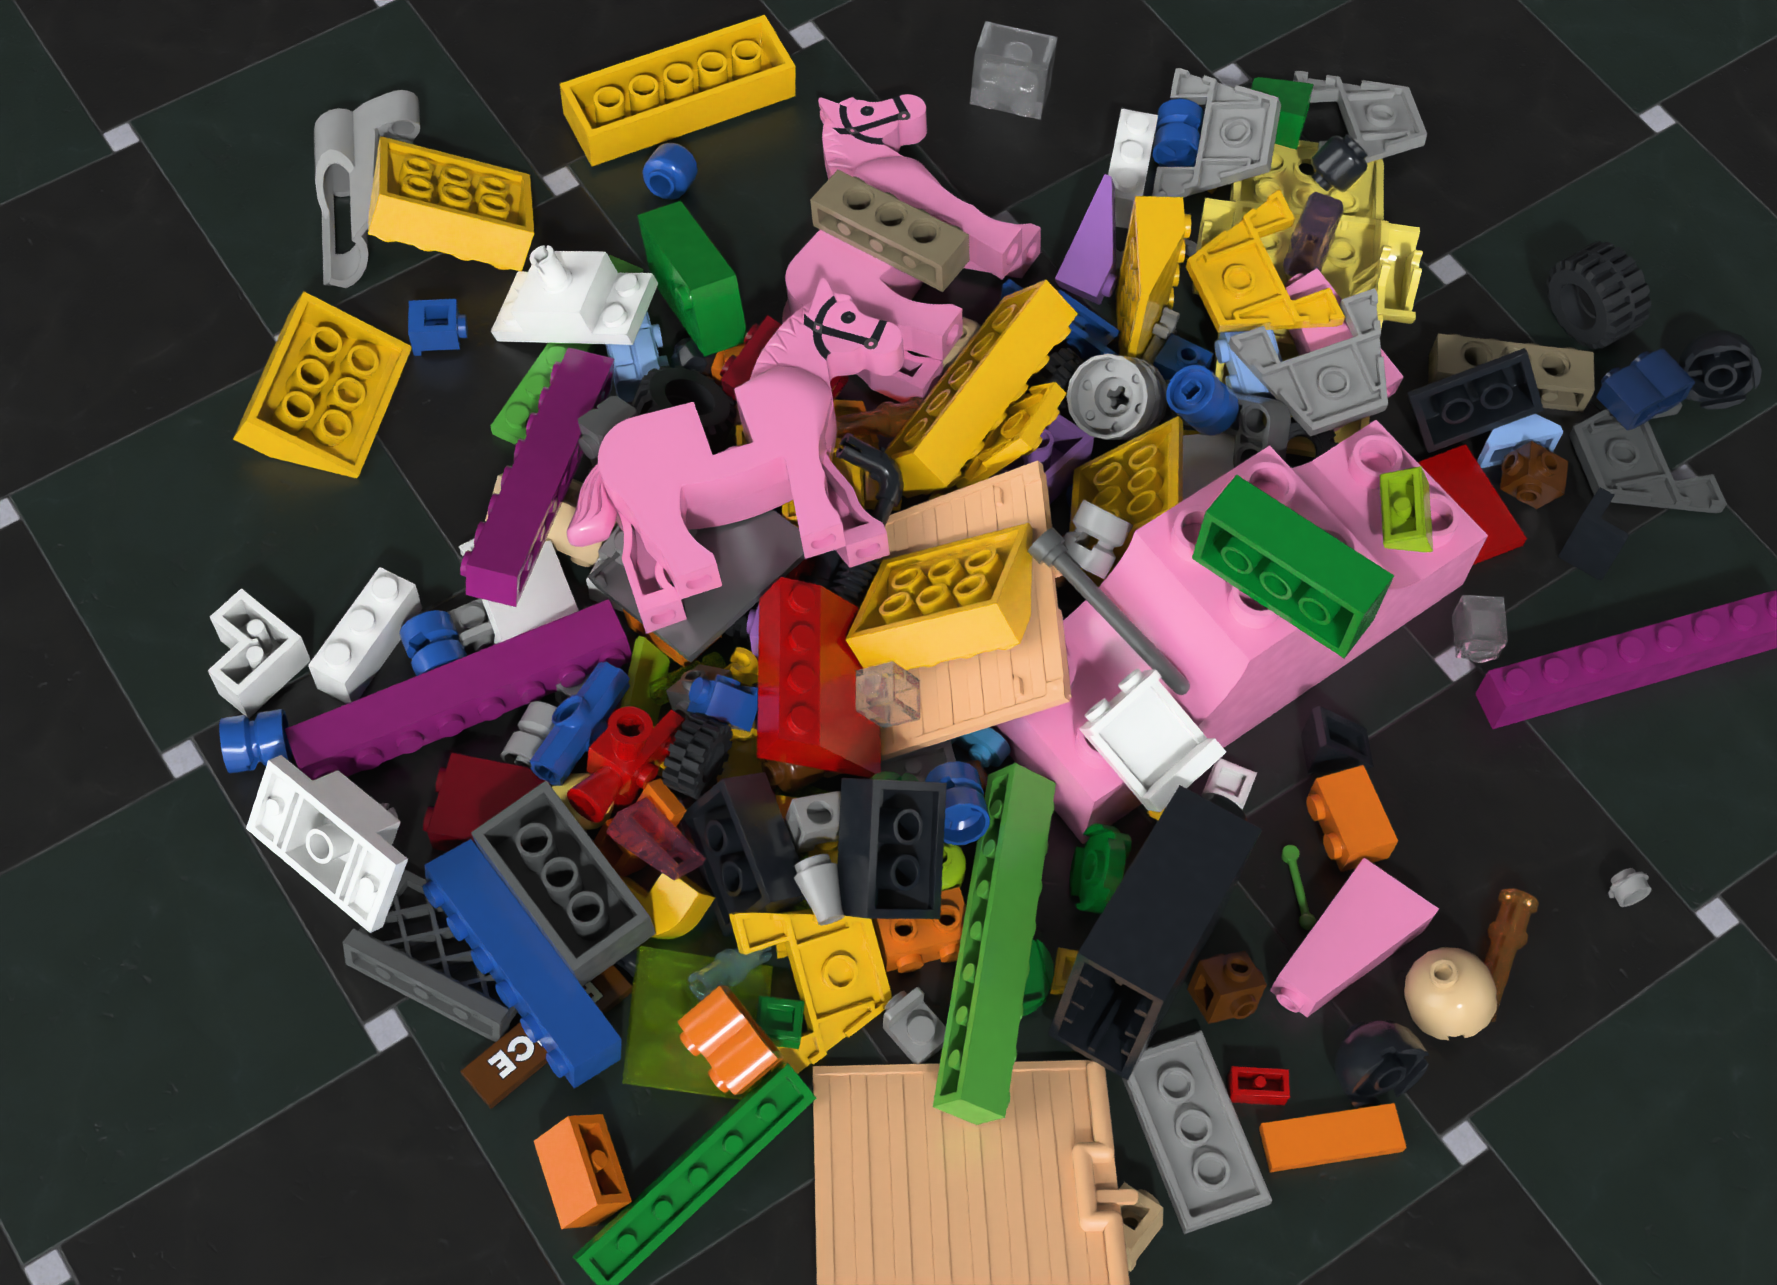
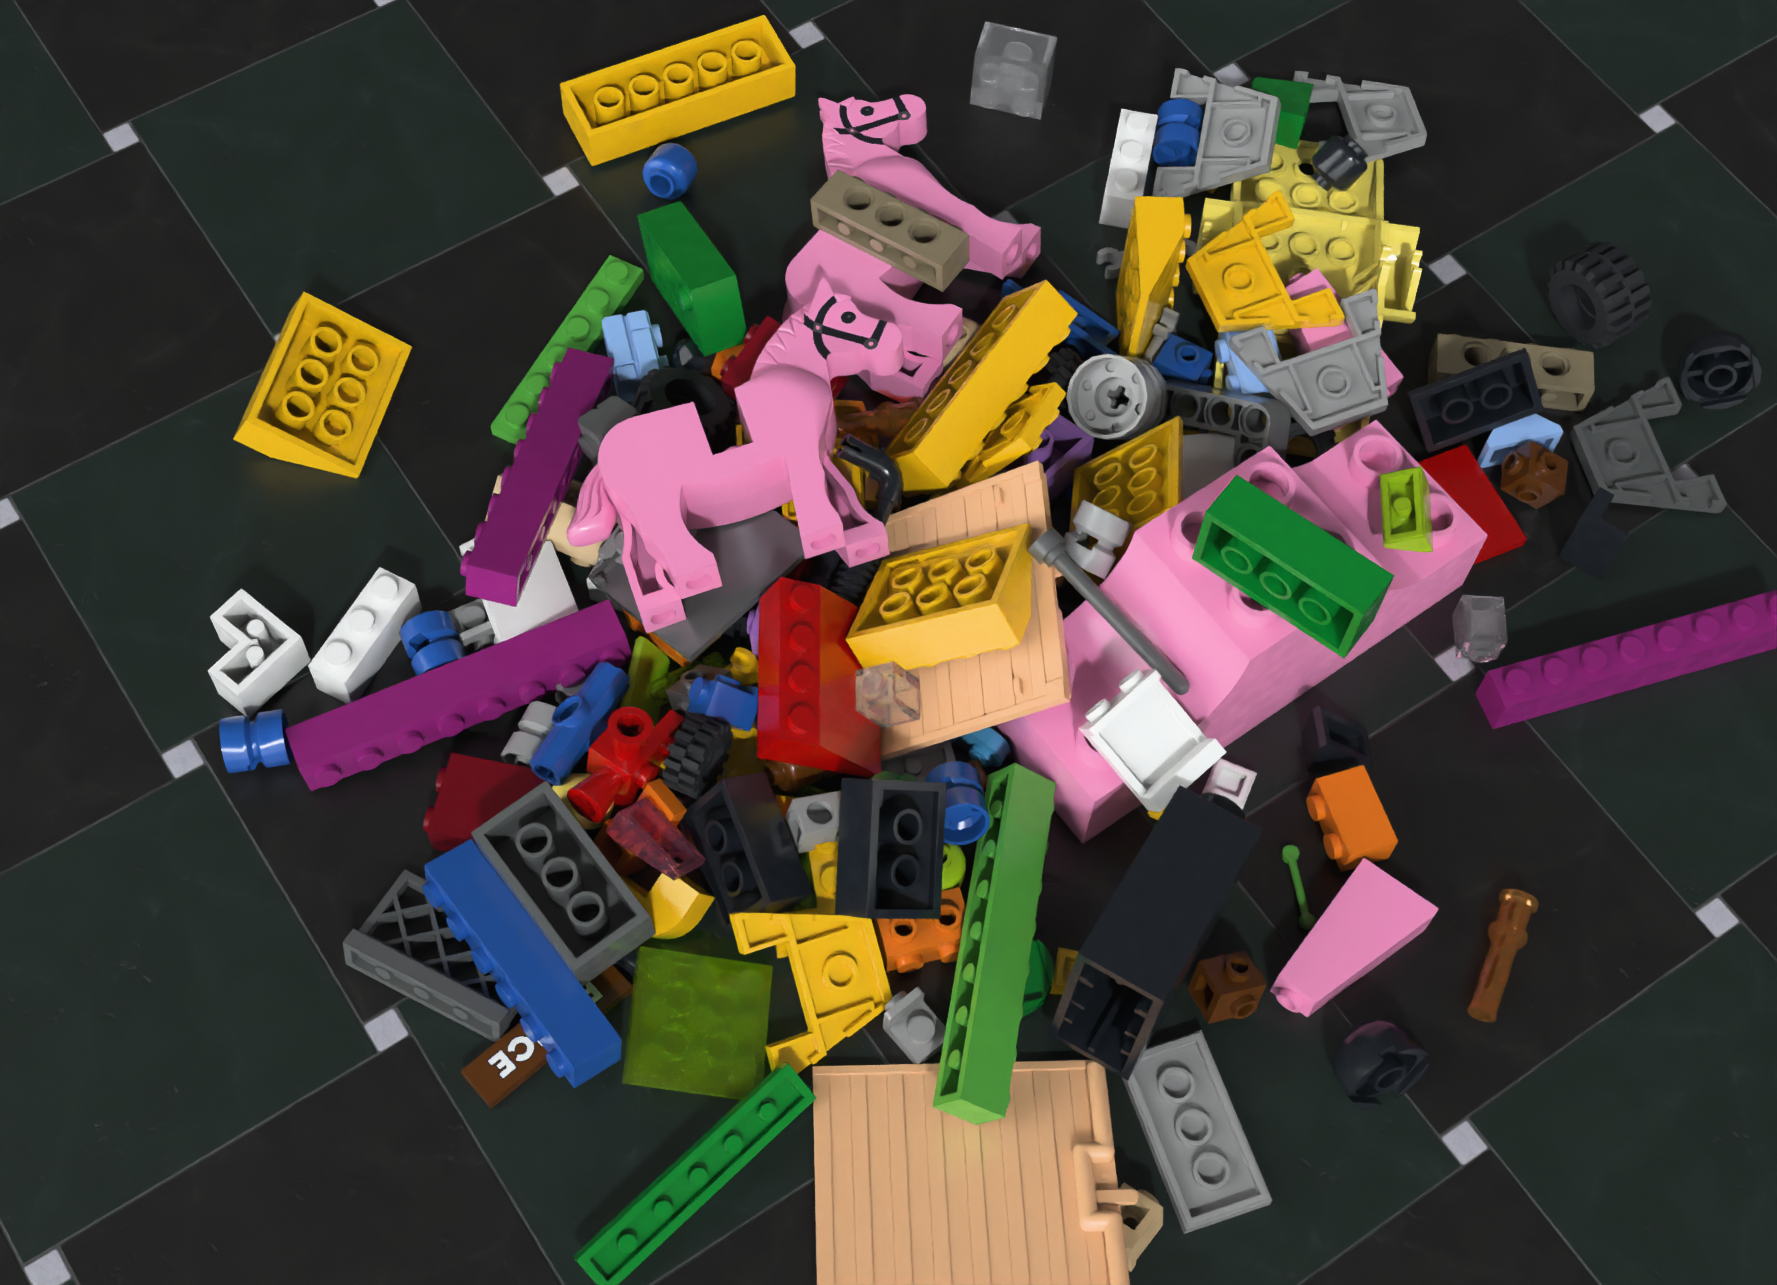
(331, 838): white brick -> none
(346, 167): light grey panel -> none
(435, 325): blue brick -> none
(451, 205): yellow slope -> none
(574, 300): white brick -> none
(582, 1171): orange brick -> none
(728, 968): clear light blue pin -> none
(729, 1041): orange brick -> none
(781, 1020): green tile -> none
(820, 886): light grey cone -> none
(1091, 259): medium lavender slope -> none
(1099, 867): green plate -> none
(1202, 400): blue wheel -> none
(1258, 1085): red piece -> none
(1313, 234): brick -> none
(1332, 1137): orange tile -> none
(1450, 993): tan cylinder -> none
(1629, 887): light grey plate -> none
(1644, 388): dark blue brick -> none

